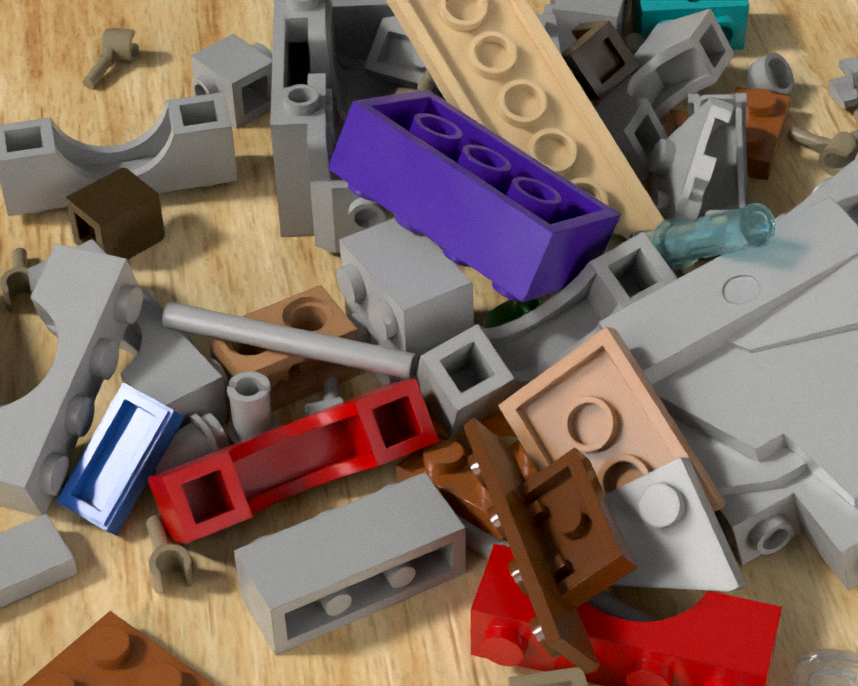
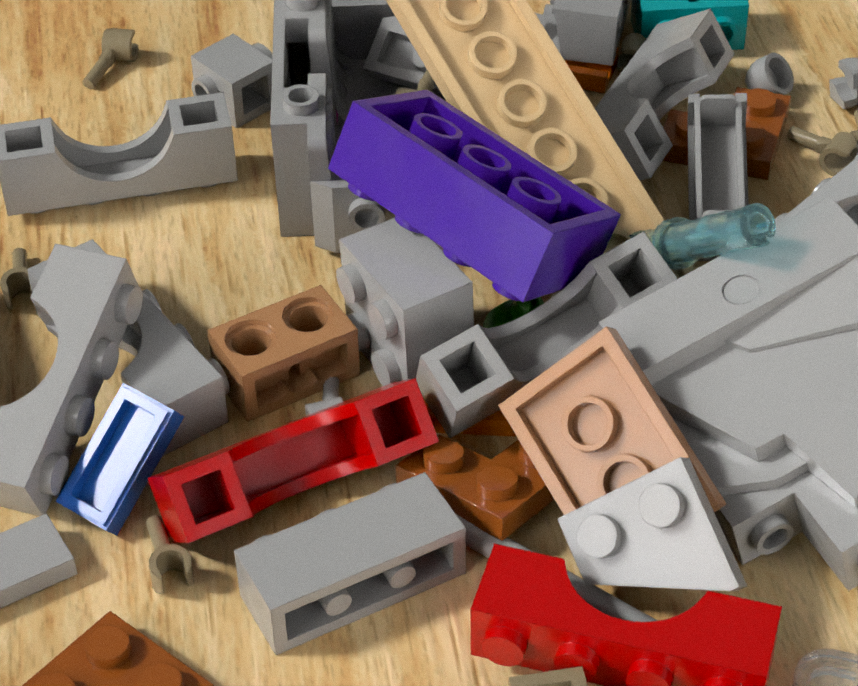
(117, 214): dark brown panel -> none
(193, 441): light grey pin -> none
(249, 406): light grey pin -> none
(290, 340): light grey bar -> none
(559, 537): reddish brown bracket -> none
(599, 58): dark brown panel -> none
(680, 162): light grey wing -> none

